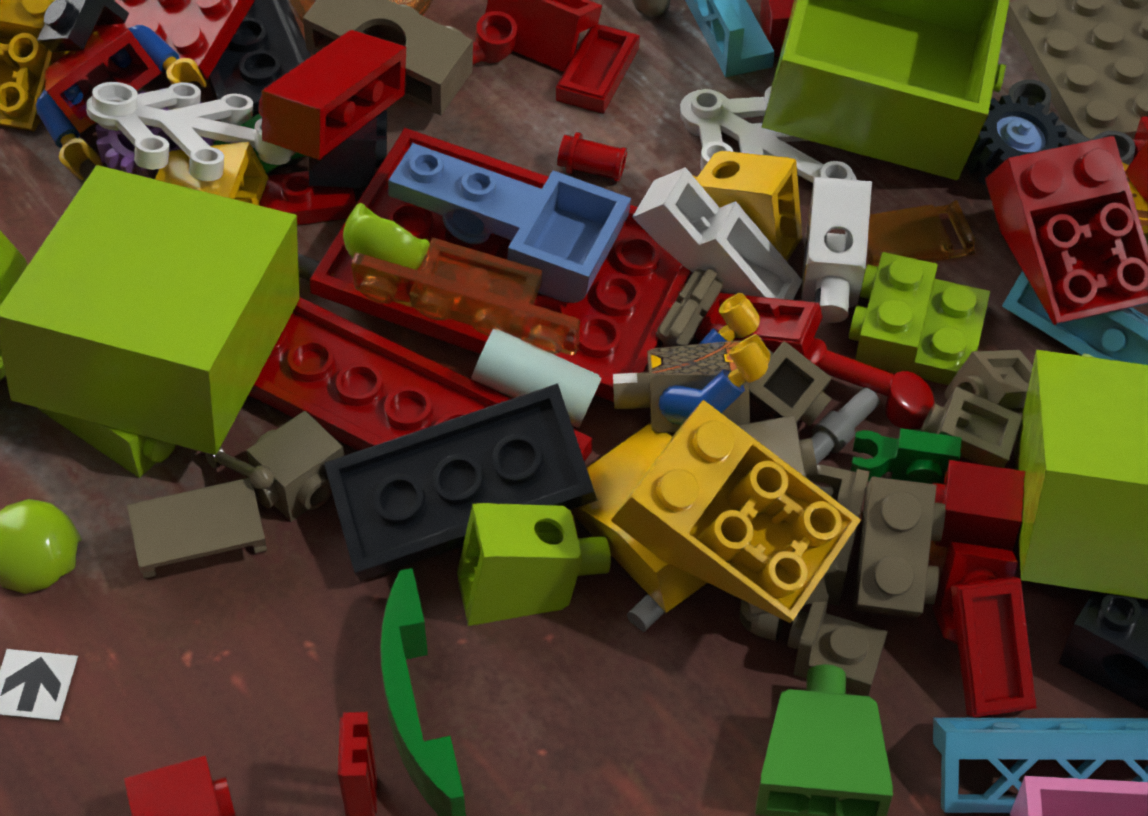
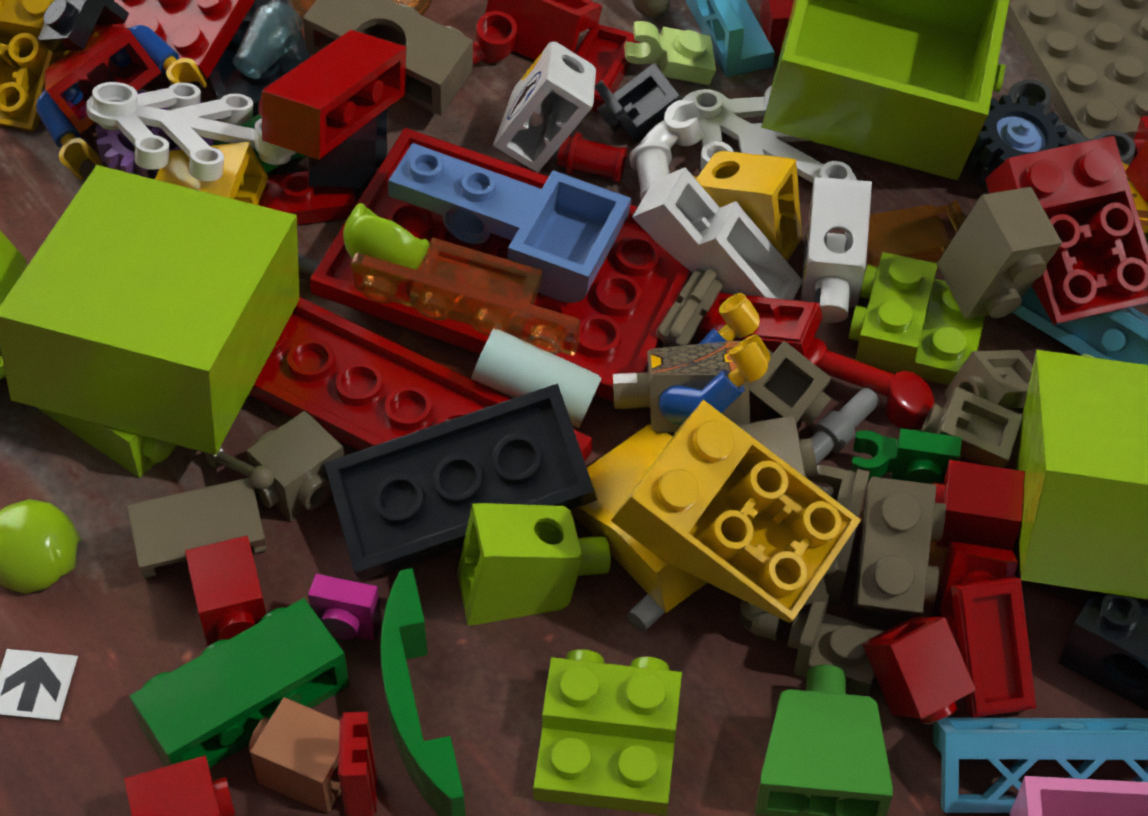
(225, 588): none -> red brick
(238, 681): none -> green brick
(268, 37): none -> clear light blue cone
(298, 754): none -> nougat brick
(346, 607): none -> dark pink plate
(560, 91): none -> white torso
(608, 733): none -> lime plate
(638, 103): none -> black bracket
(654, 153): none -> white piece
(678, 52): none -> yellowish green plate
(919, 669): none -> red brick
(999, 253): none -> dark tan brick

